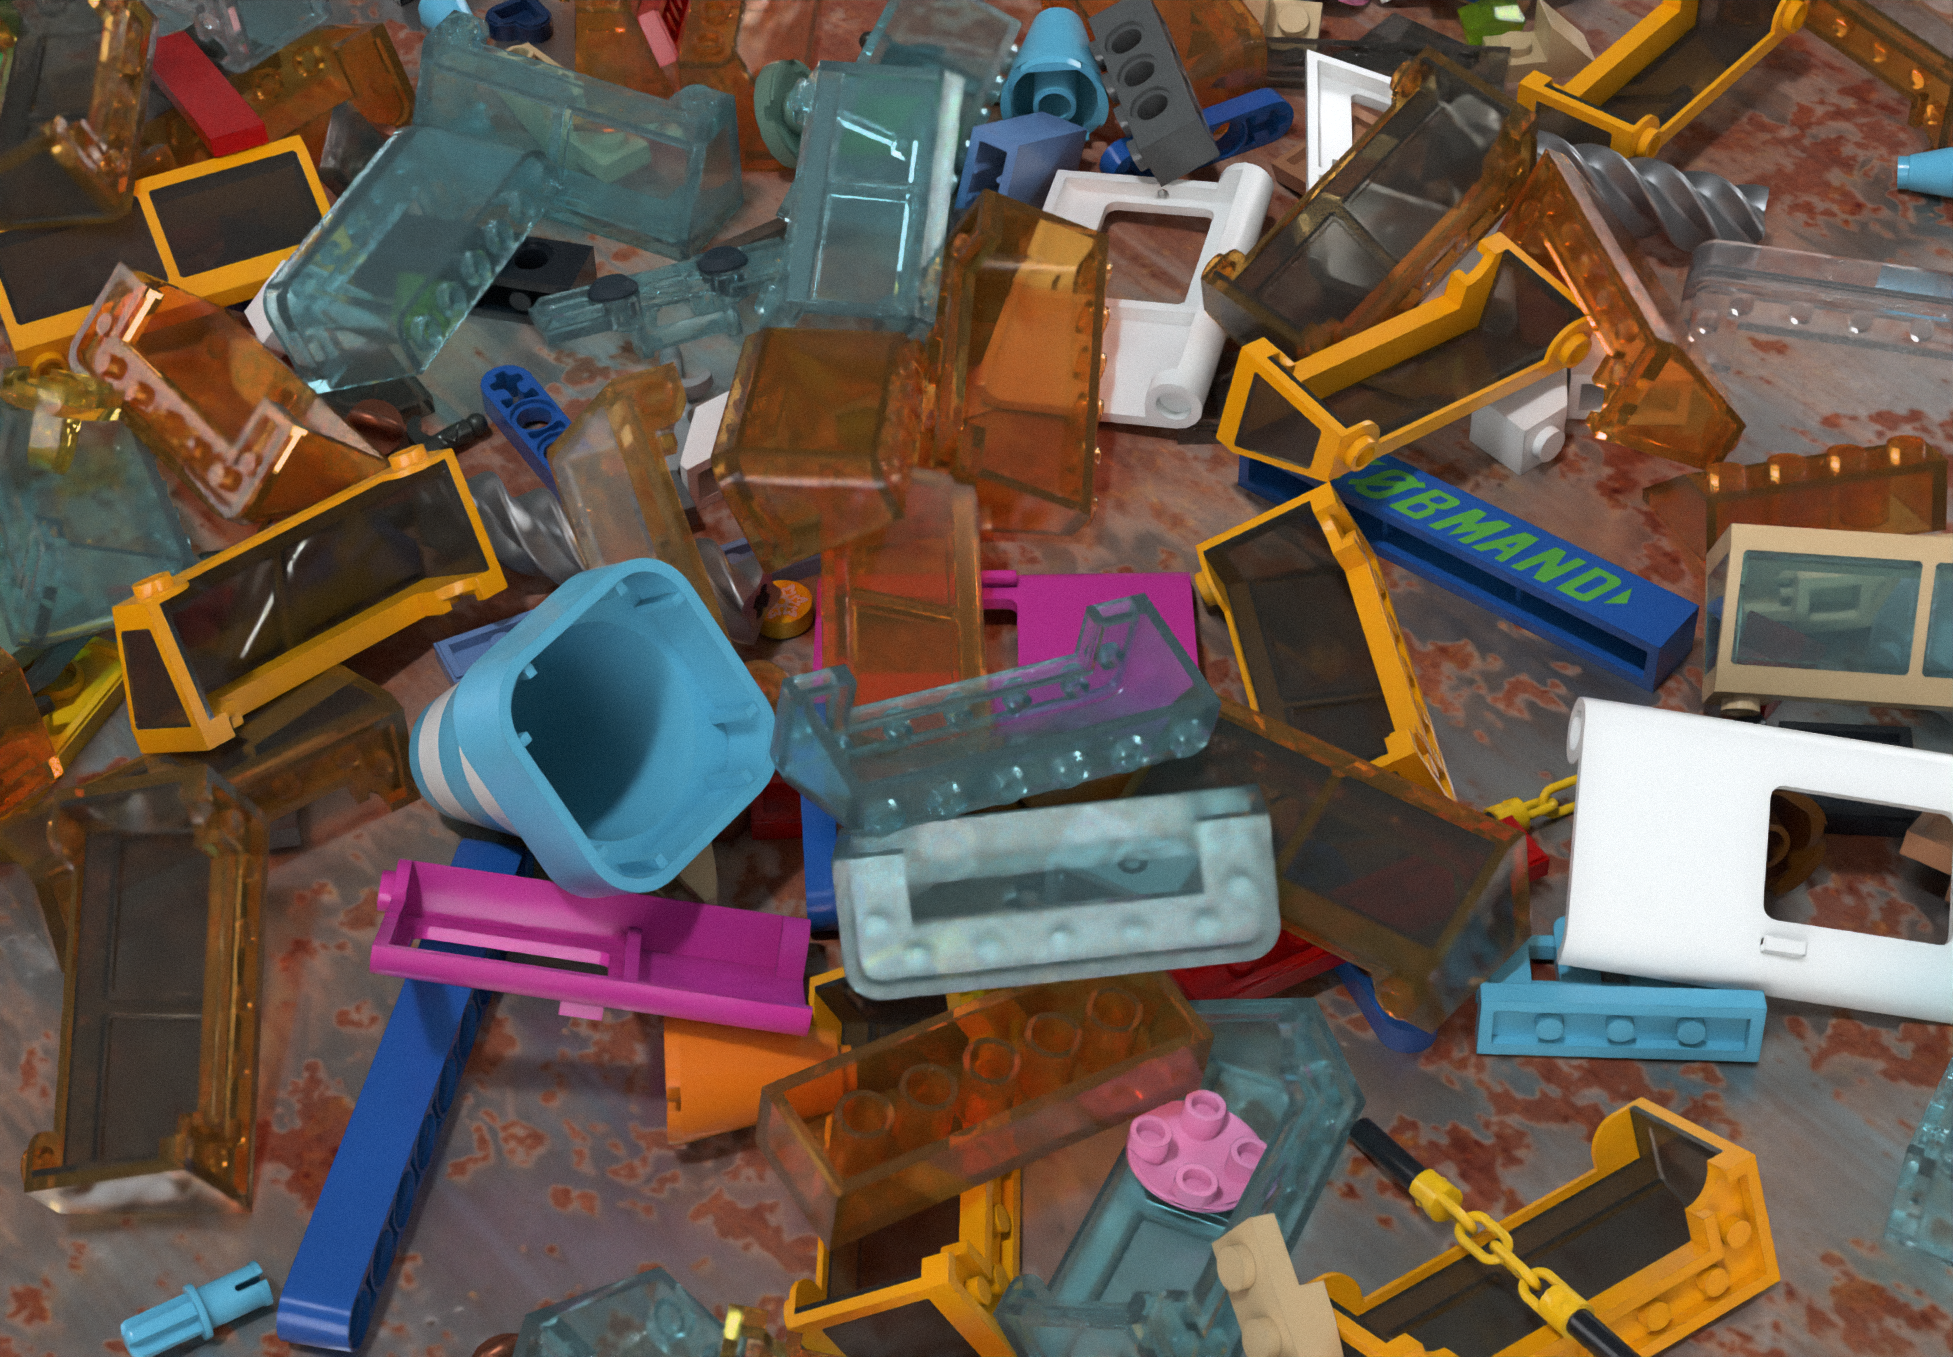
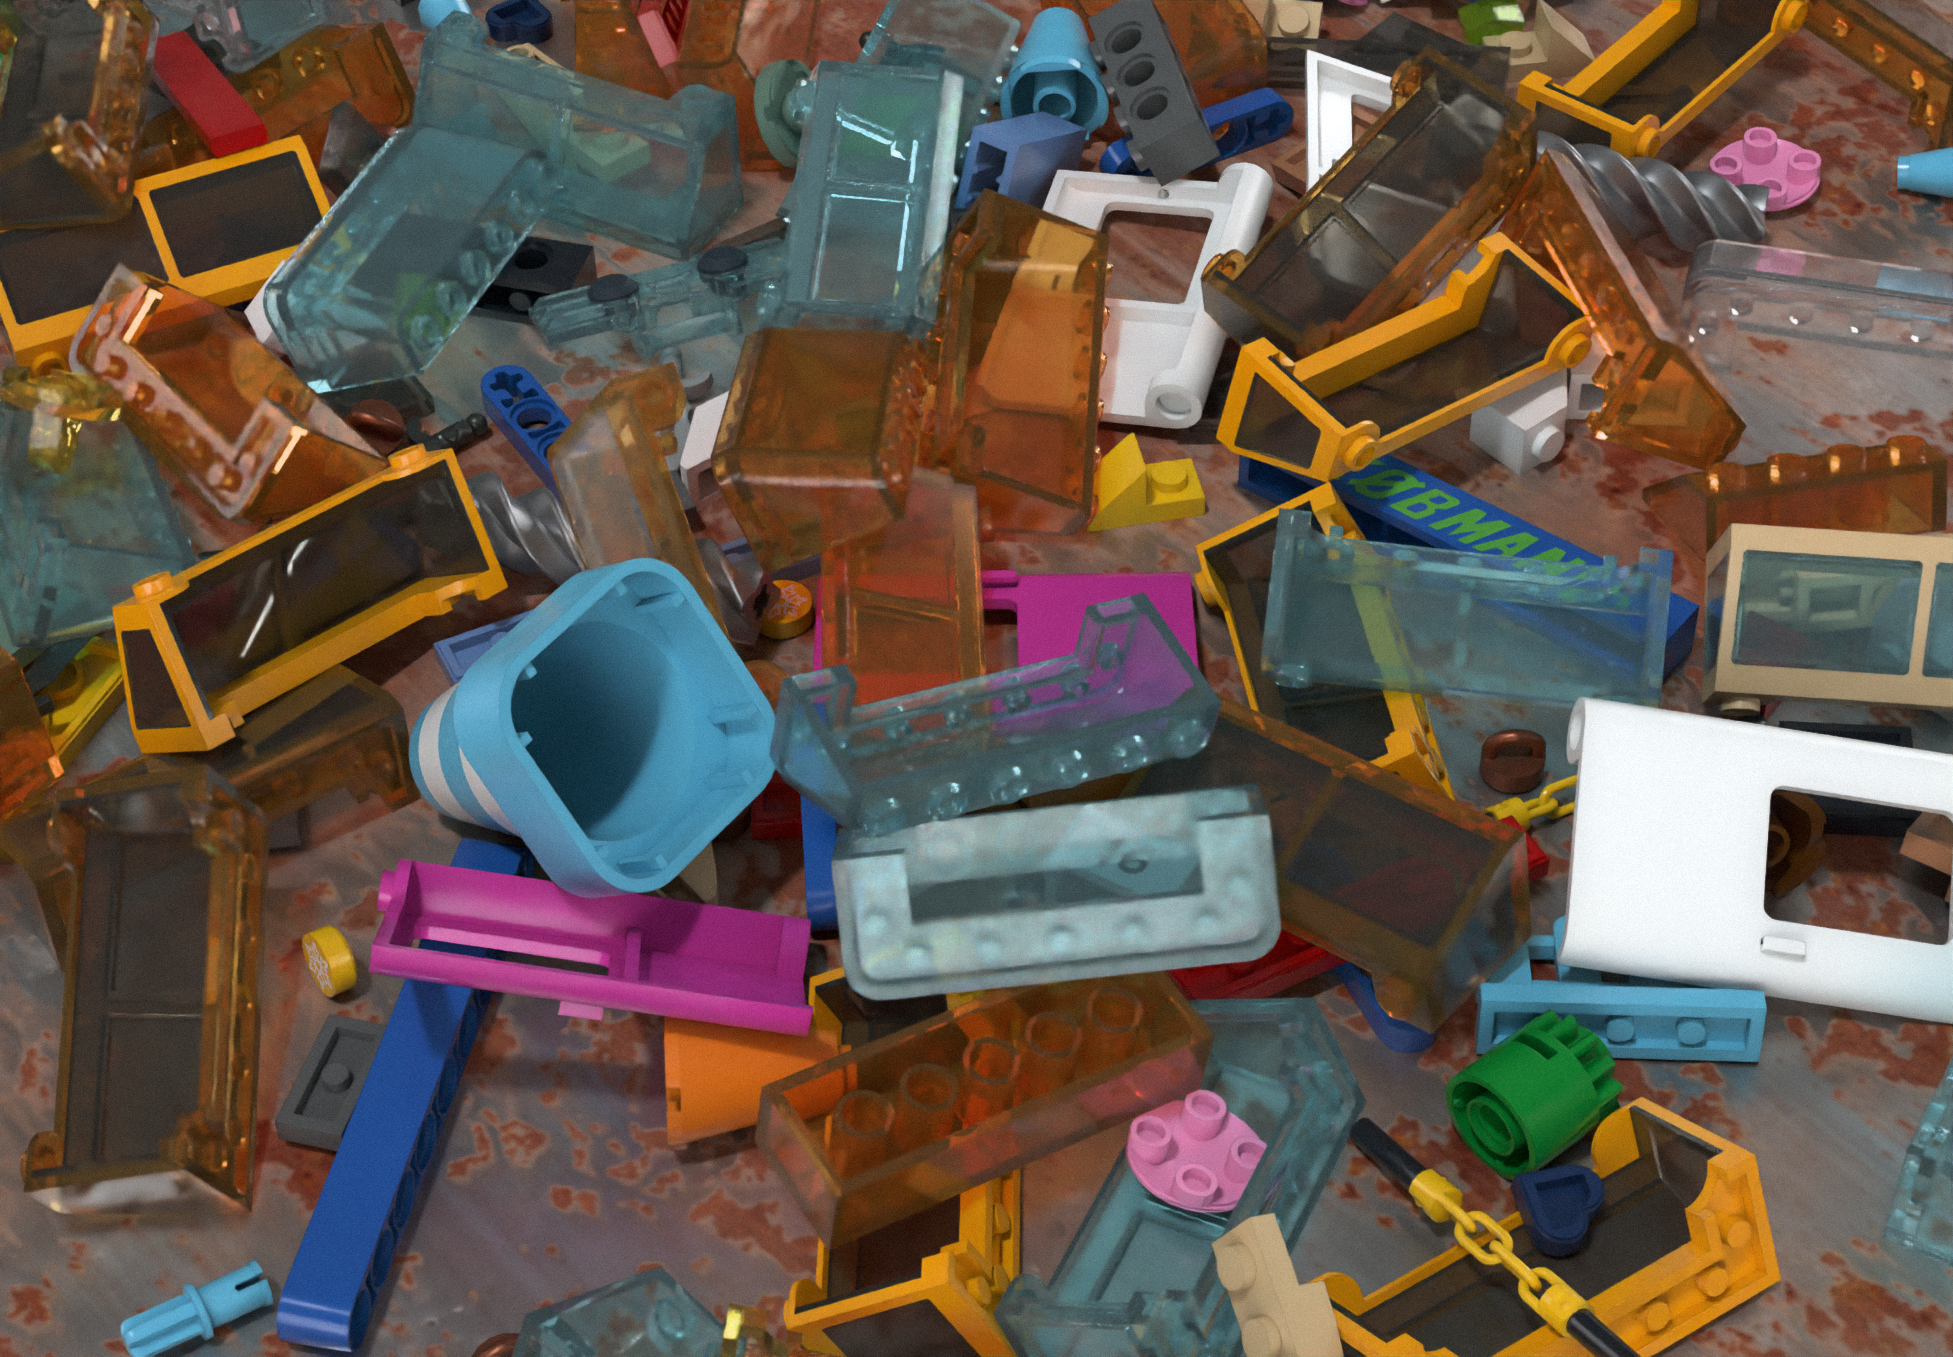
(329, 1083): none -> dark grey plate
(330, 960): none -> yellow tile
(1142, 492): none -> yellow slope
(1463, 621): none -> clear light blue windscreen
(1513, 760): none -> copper tile
(1533, 1095): none -> green gear
(1558, 1205): none -> dark blue tile
(1770, 162): none -> bright pink dish

